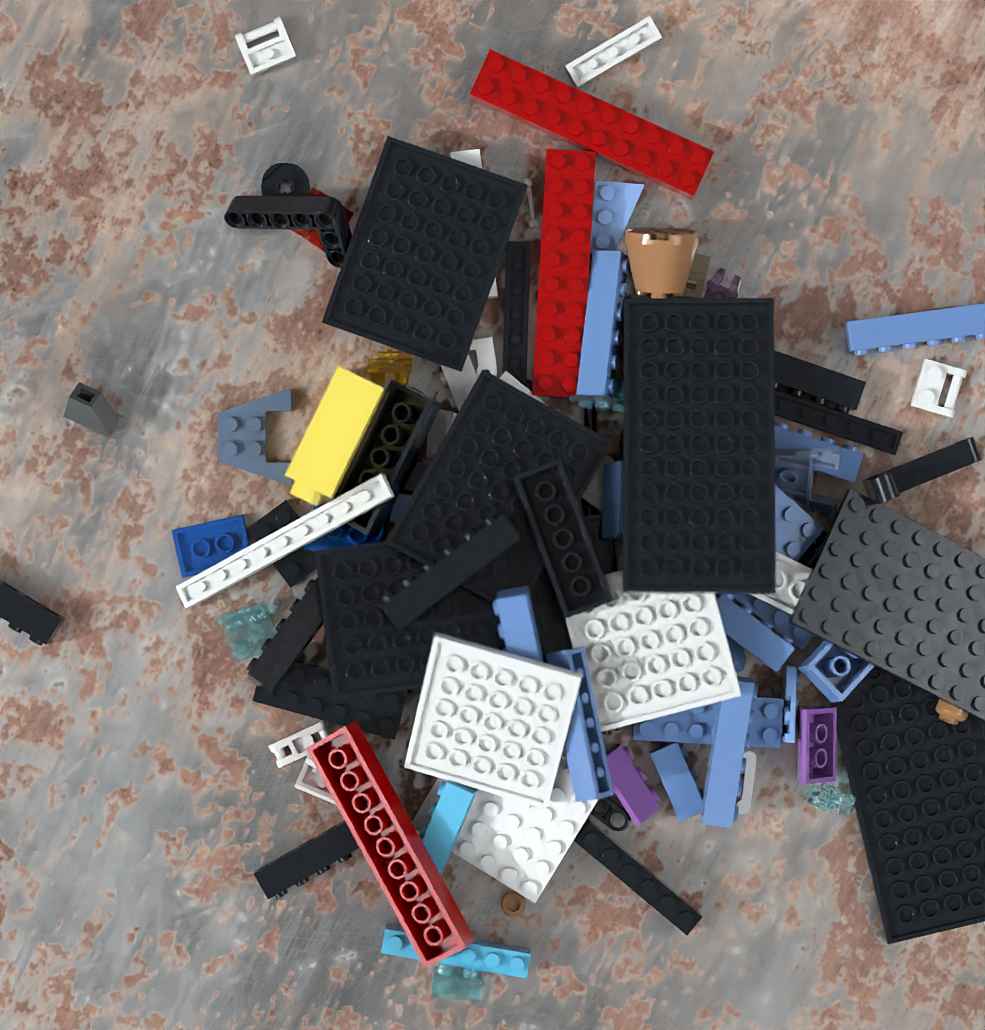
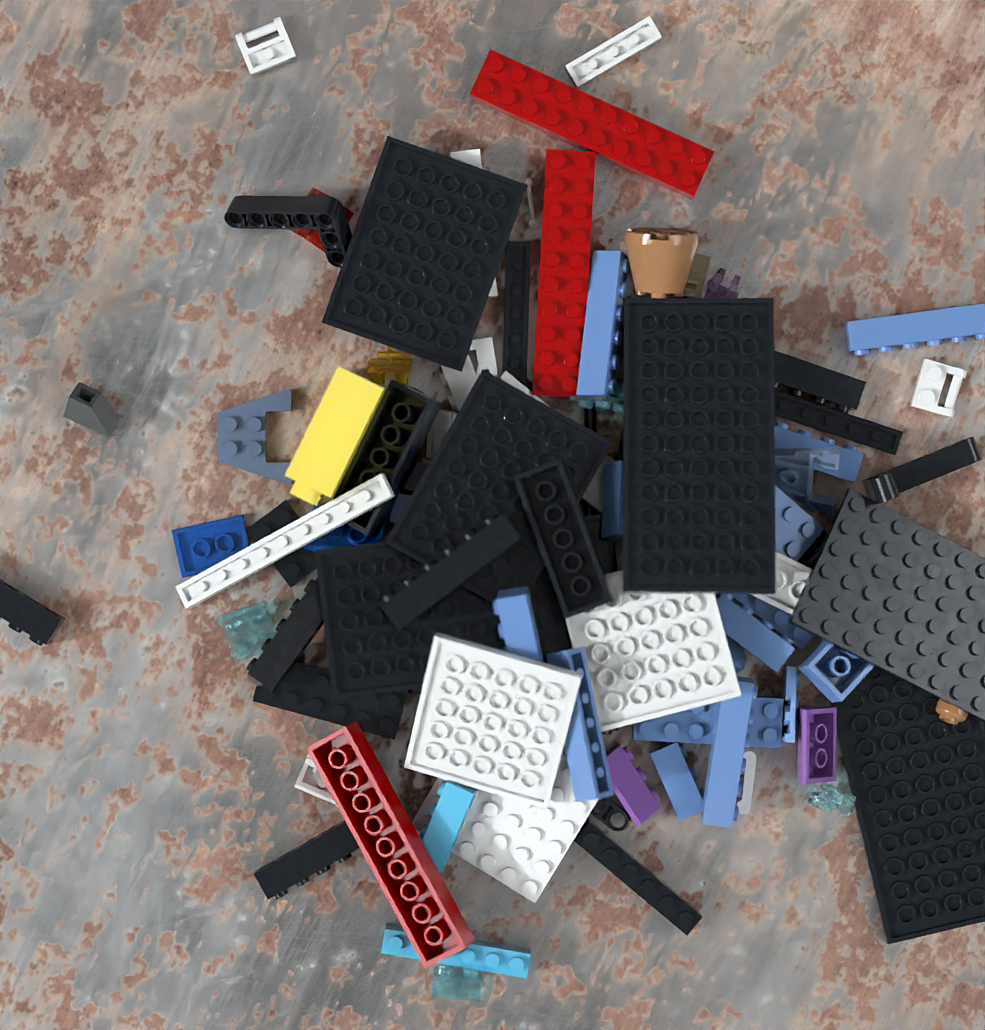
(287, 173): black plate -> none
(298, 743): white plate -> none
(513, 903): medium nougat tile -> none
(611, 213): light blue wing -> none

